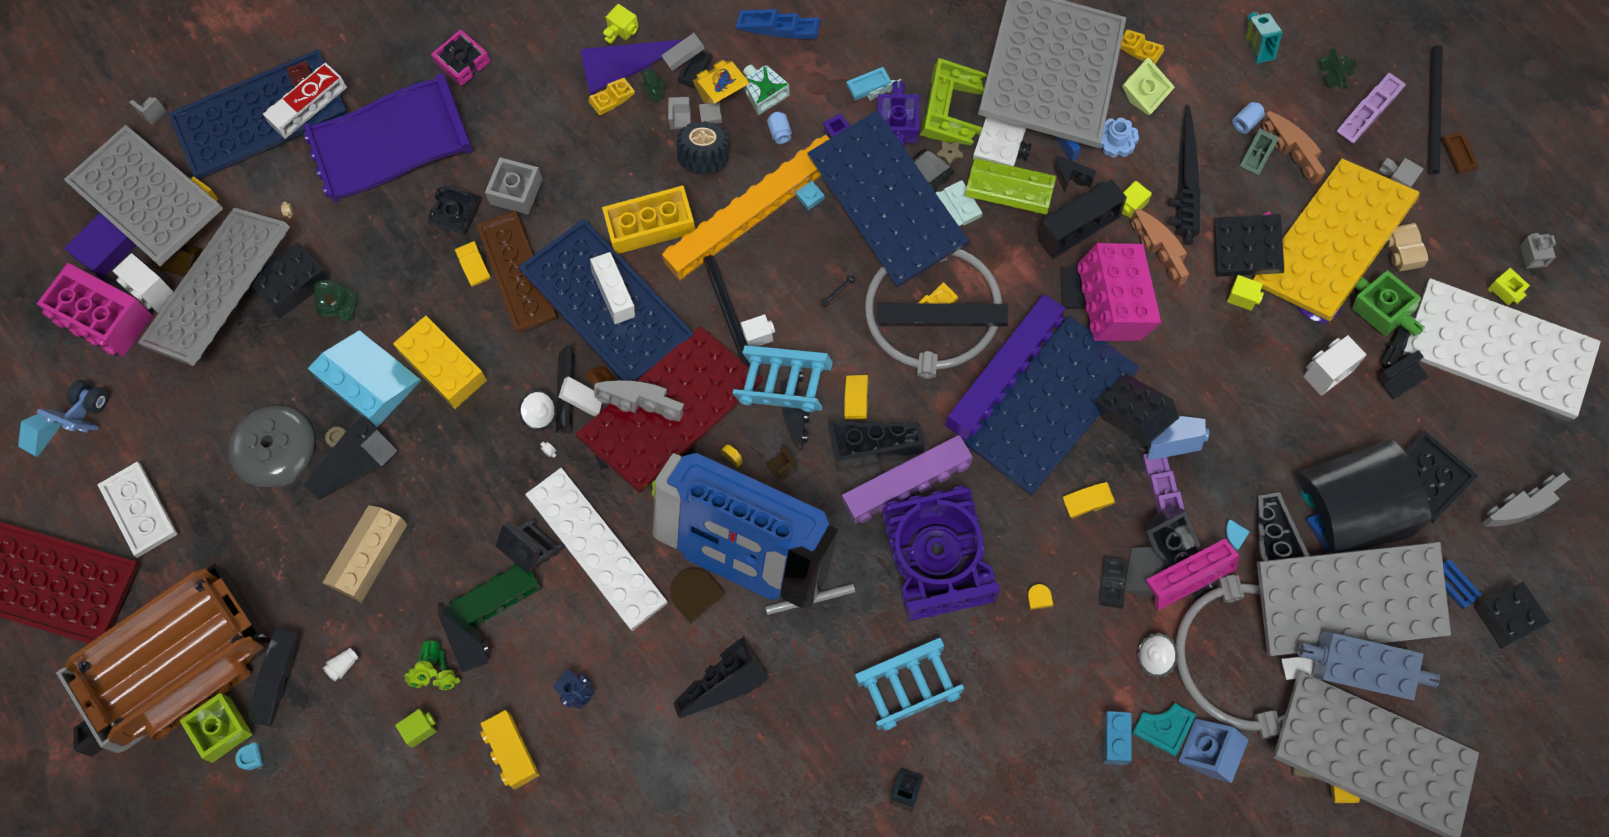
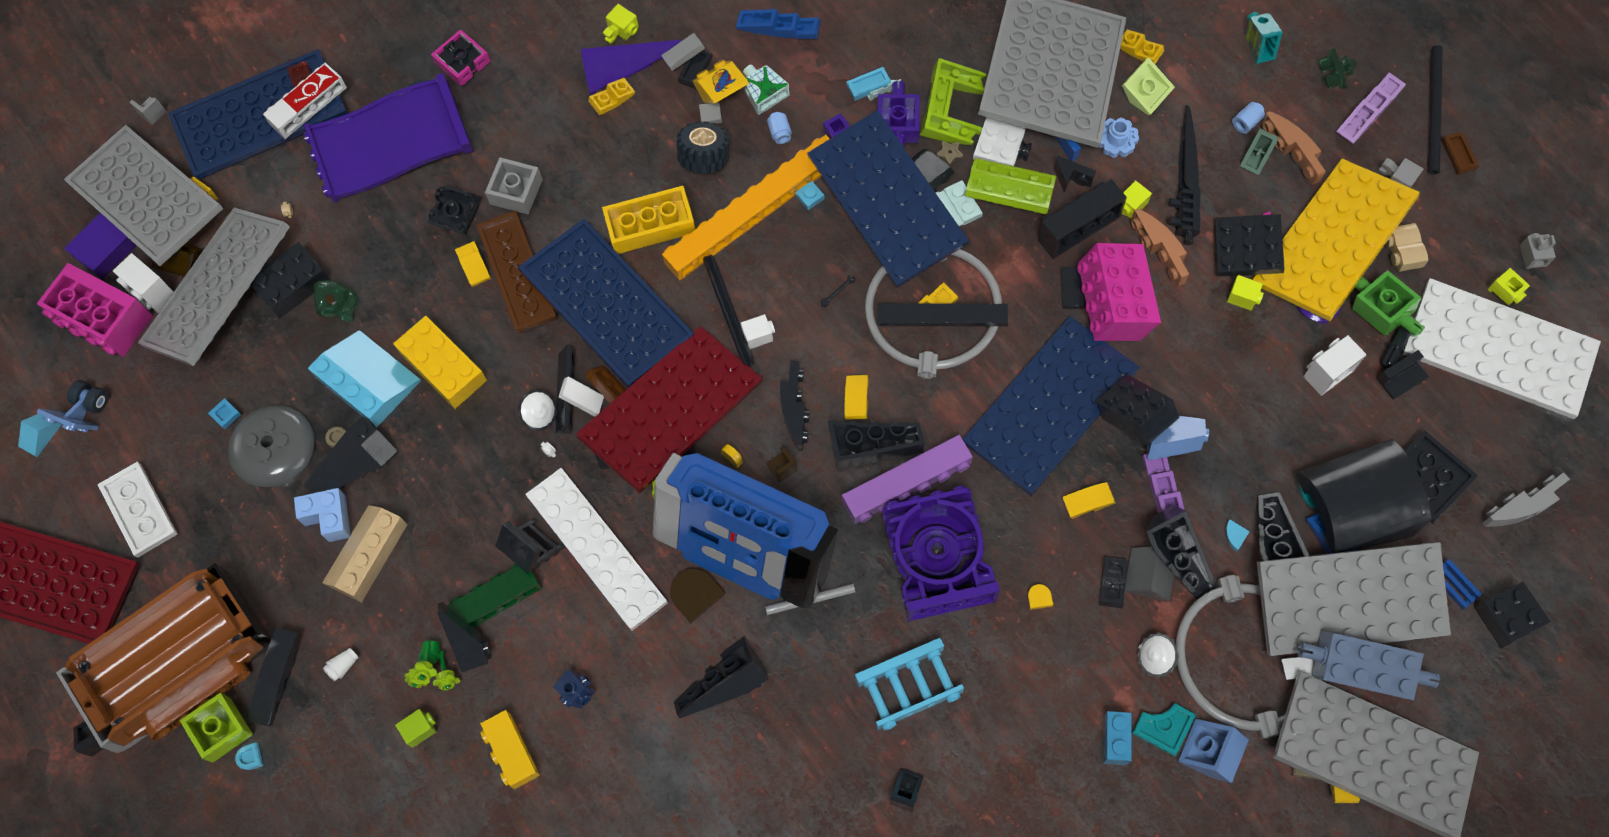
(224, 414): none -> dark azure plate
(328, 509): none -> light blue brick
(612, 288): white brick -> none
(632, 394): light grey slope -> none
(652, 84): clear green hips -> none
(679, 112): light grey panel -> none
(779, 358): medium azure fence -> none
(1005, 367): dark purple brick -> none
(1193, 573): dark pink fence -> none

